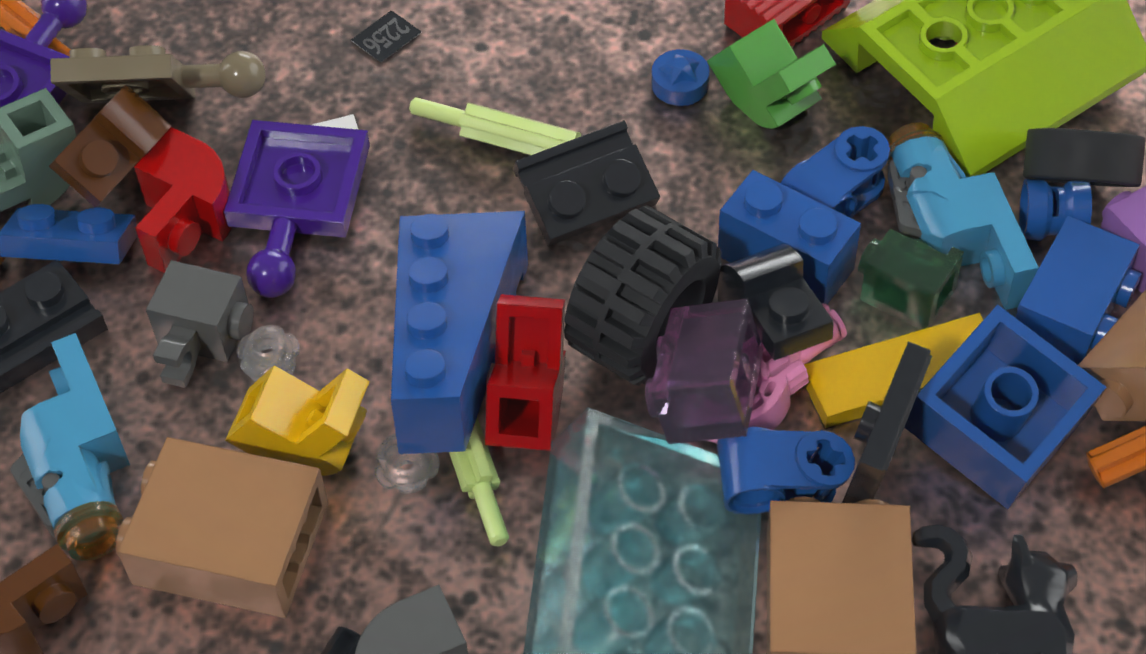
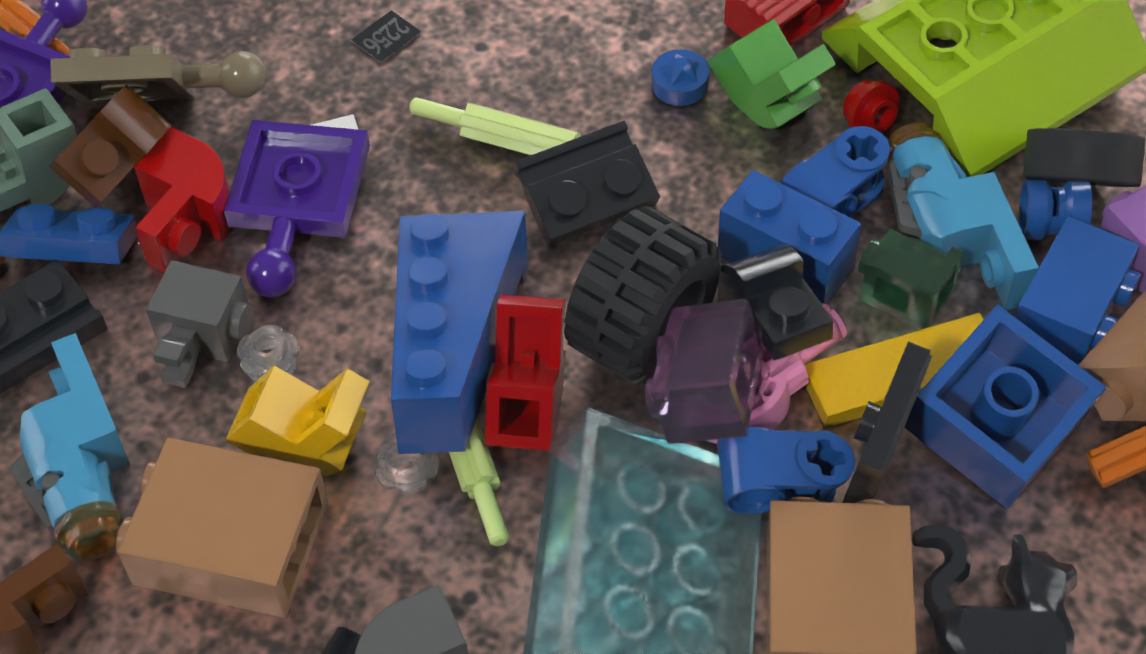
(871, 105): none -> red plate

